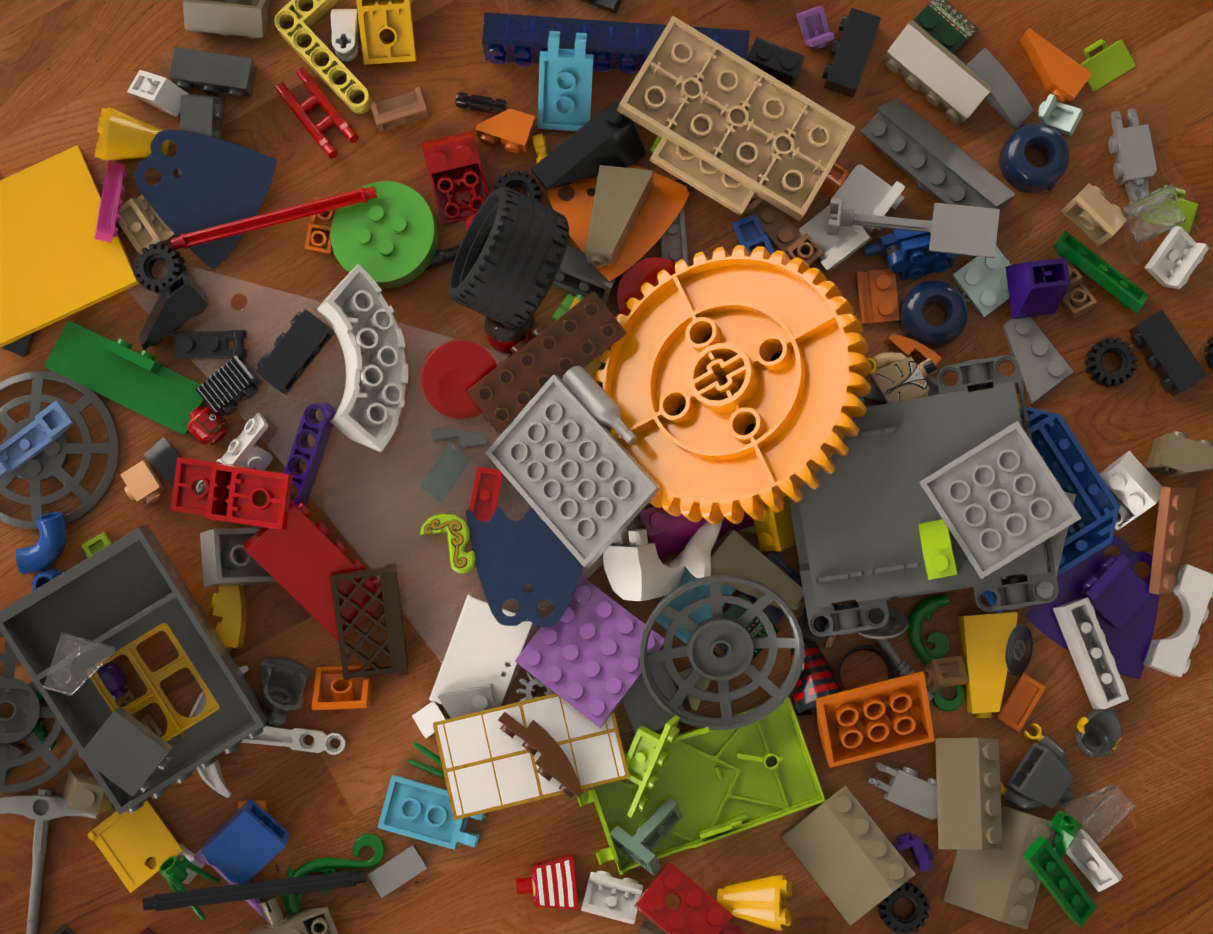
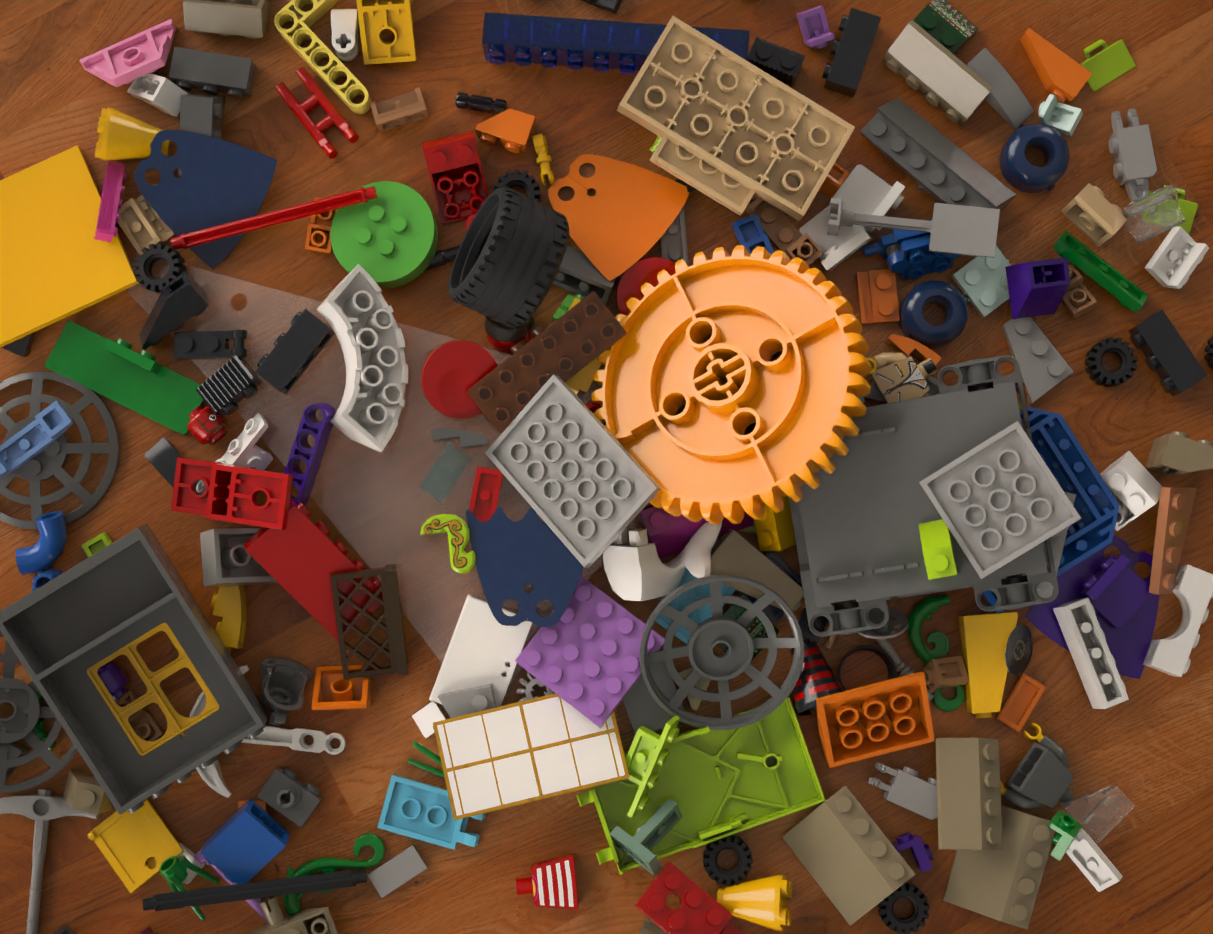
(74, 663): clear wing -> none
(127, 752): dark grey brick -> none
(133, 56): none -> bright pink wing
(142, 483): light nougat brick -> none
(291, 795): none -> dark grey brick
(552, 761): reddish brown slope -> none
(565, 85): medium azure tile -> none
(597, 401): light grey piece -> none
(604, 141): black wedge -> none
(612, 897): white bracket -> none
(615, 209): dark tan slope -> none
(739, 871): none -> black tyre
(1059, 881): green plate -> none
(1099, 733): dark grey hair -> none

